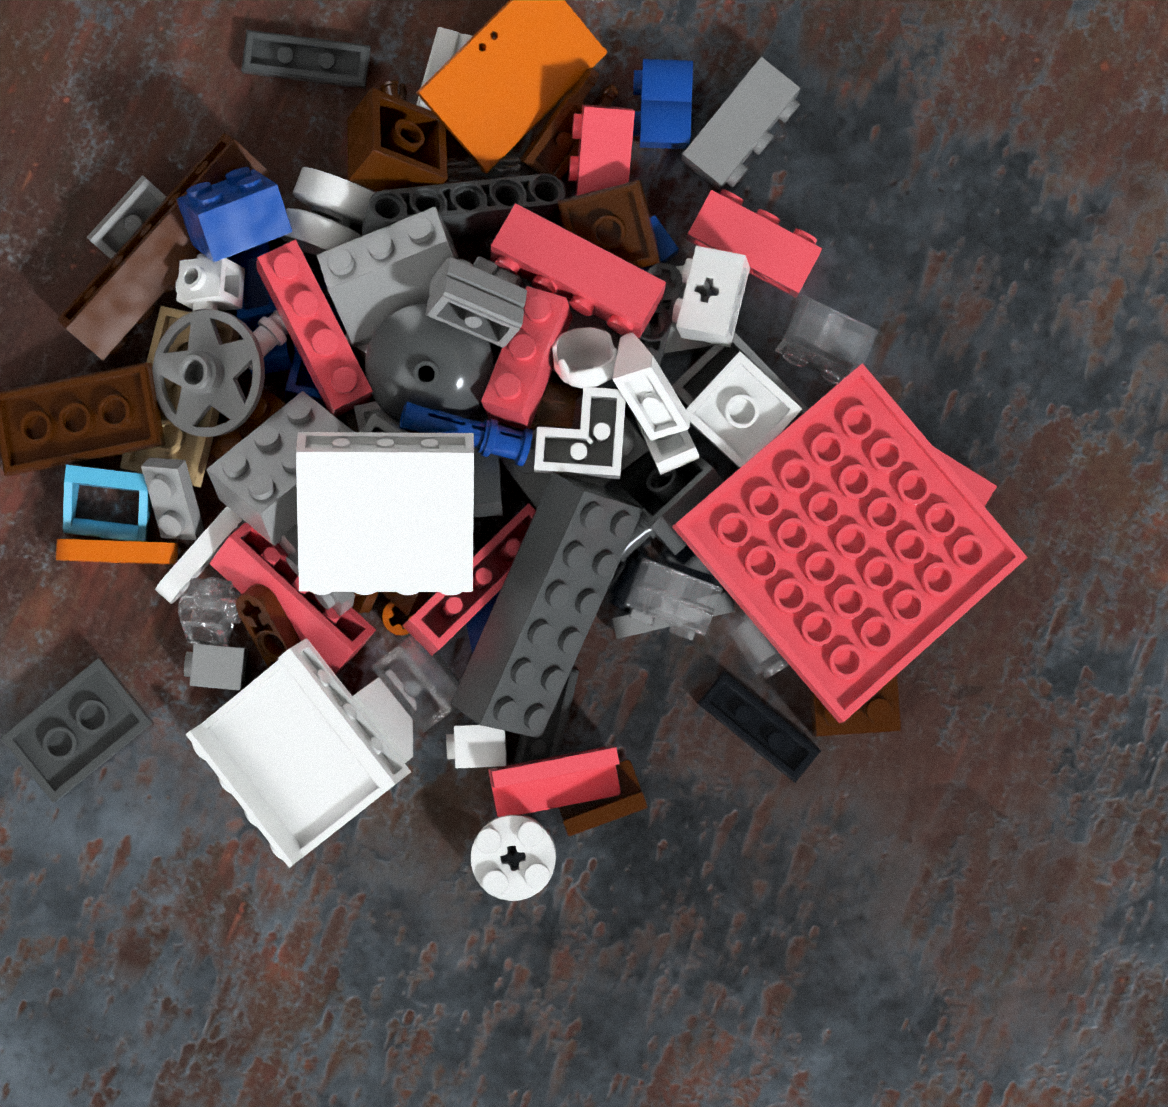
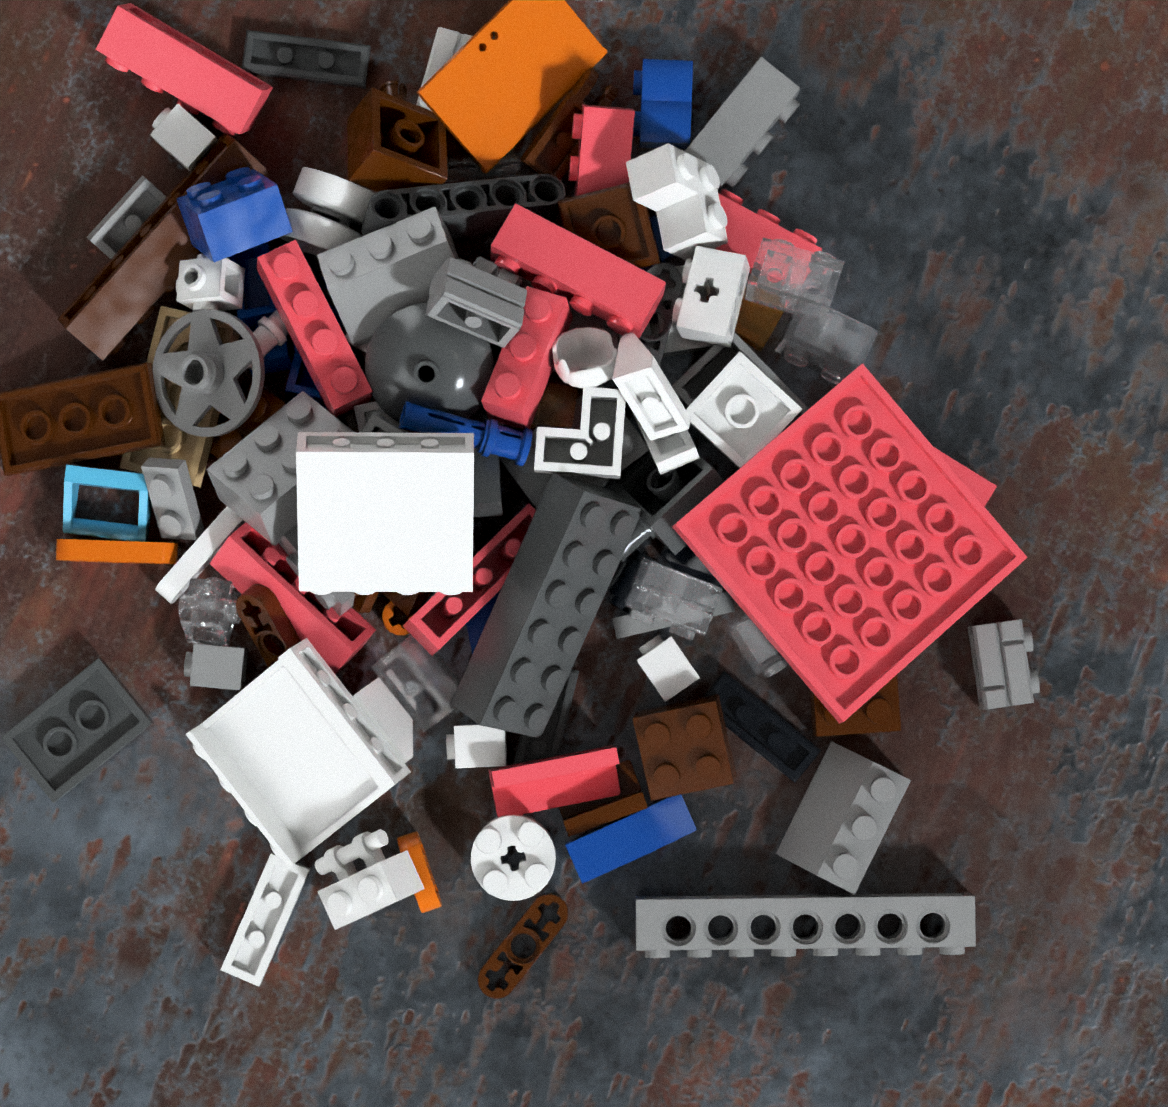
(182, 136): none -> white brick
(183, 69): none -> coral brick
(265, 920): none -> white plate
(371, 888): none -> white brick
(429, 897): none -> orange beam
(495, 963): none -> reddish brown beam
(630, 837): none -> blue slope
(666, 666): none -> white brick
(683, 196): none -> white brick
(684, 747): none -> reddish brown brick
(756, 323): none -> clear orange panel
(794, 279): none -> clear brick
(843, 817): none -> light grey slope
(954, 909): none -> light grey brick
(1002, 664): none -> light grey brick

